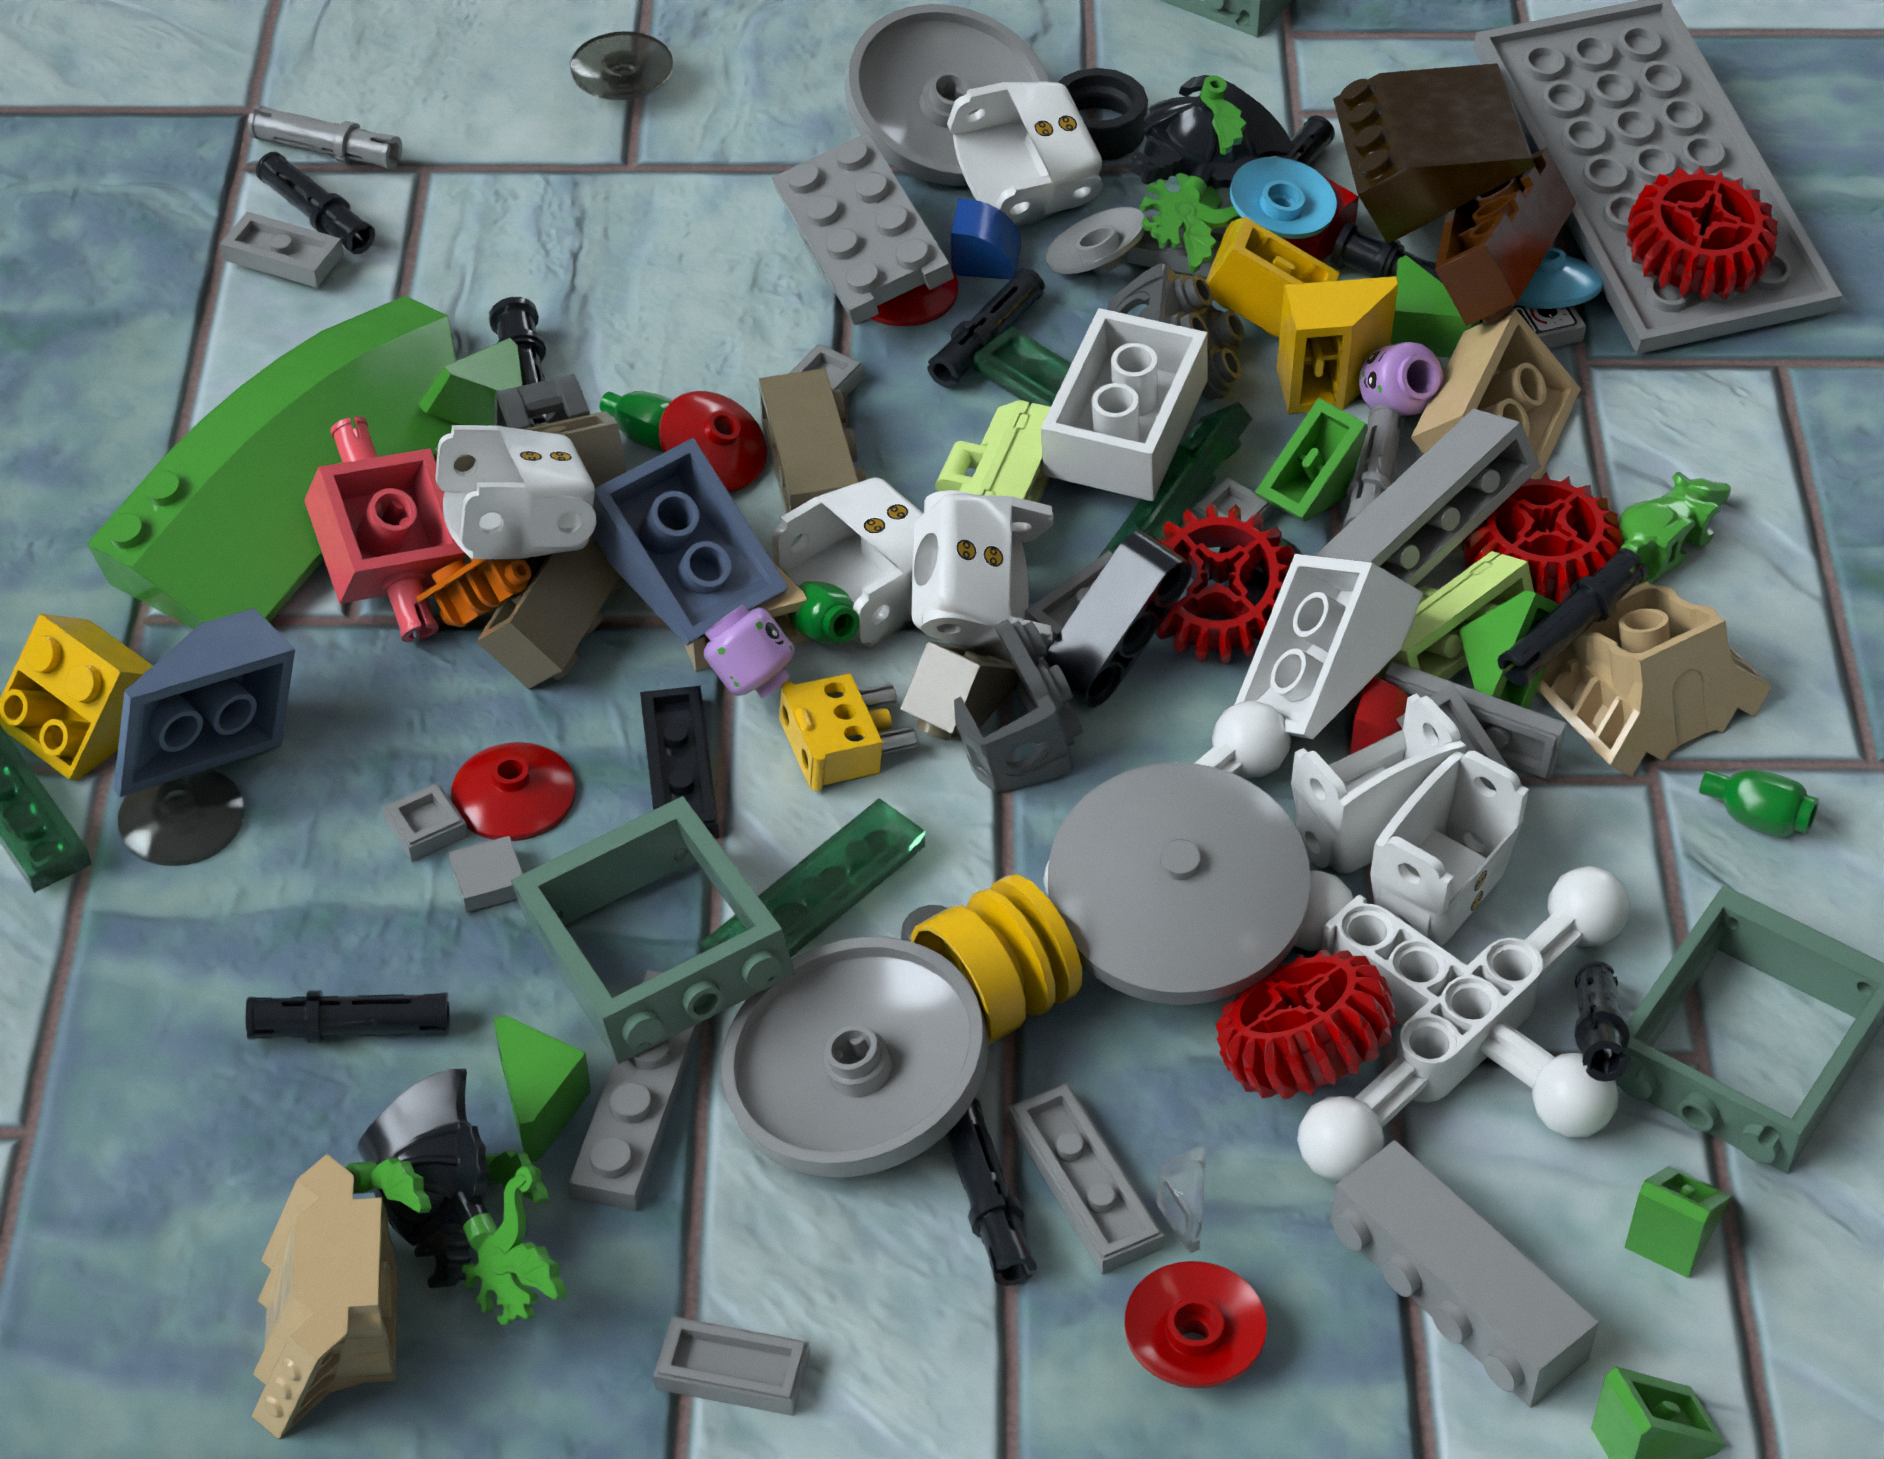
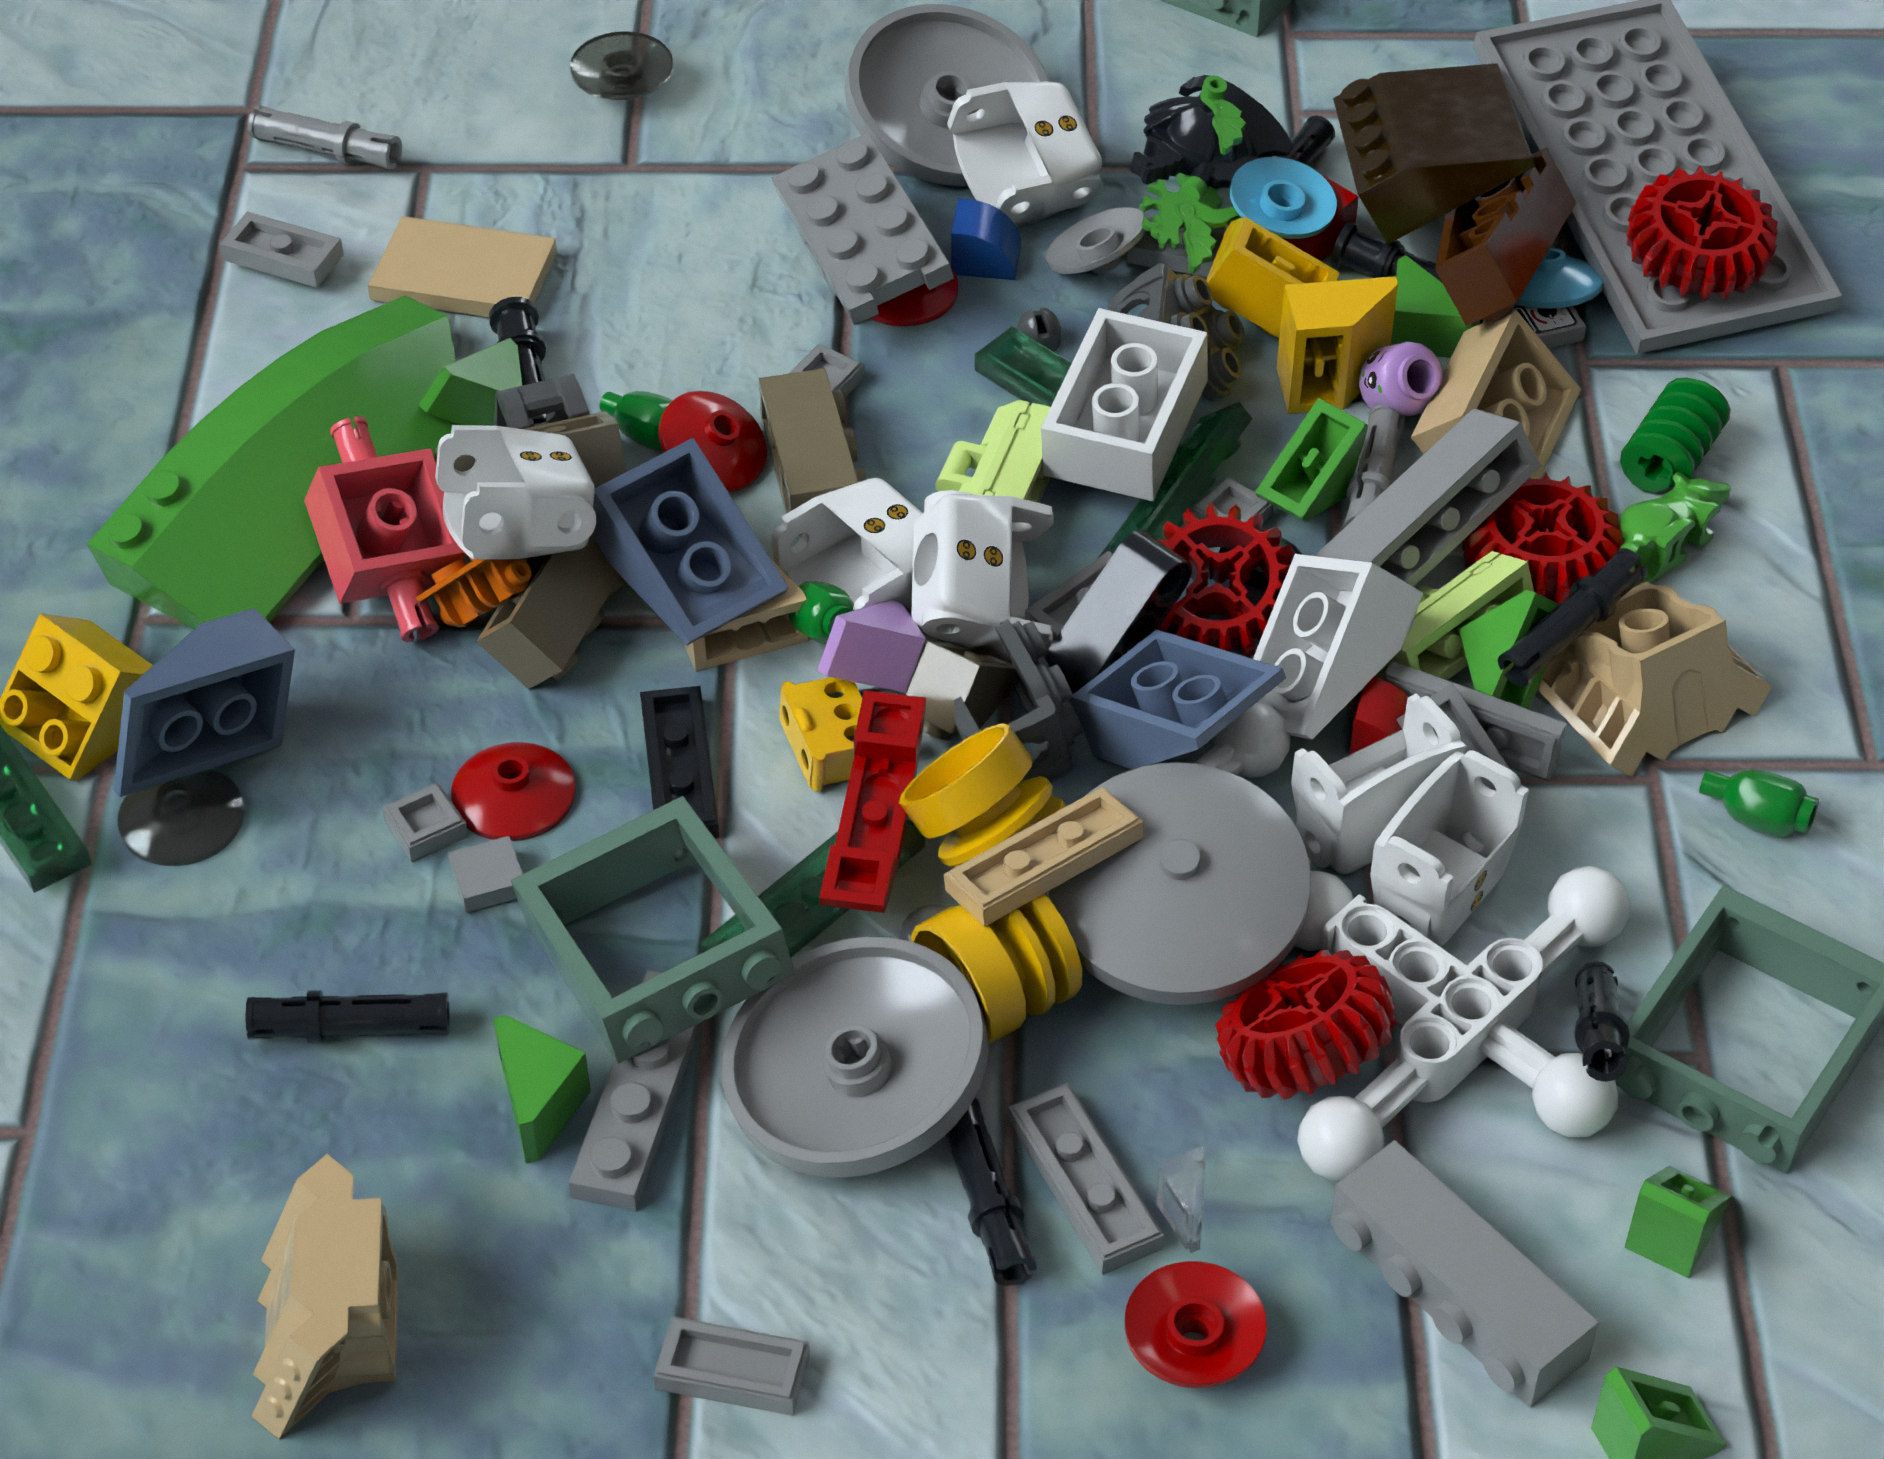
(283, 176): black pin -> none
(433, 1185): helmet -> none
(460, 266): none -> tan tile
(749, 651): lavender head -> none
(872, 821): none -> red slope
(874, 647): none -> lavender slope
(978, 795): none -> yellow wheel
(989, 323): black pin -> none
(1043, 856): none -> tan tile
(1044, 320): none -> dark grey hinge
(1116, 92): black tyre -> none
(1168, 699): none -> sand blue slope
(1674, 434): none -> green piece

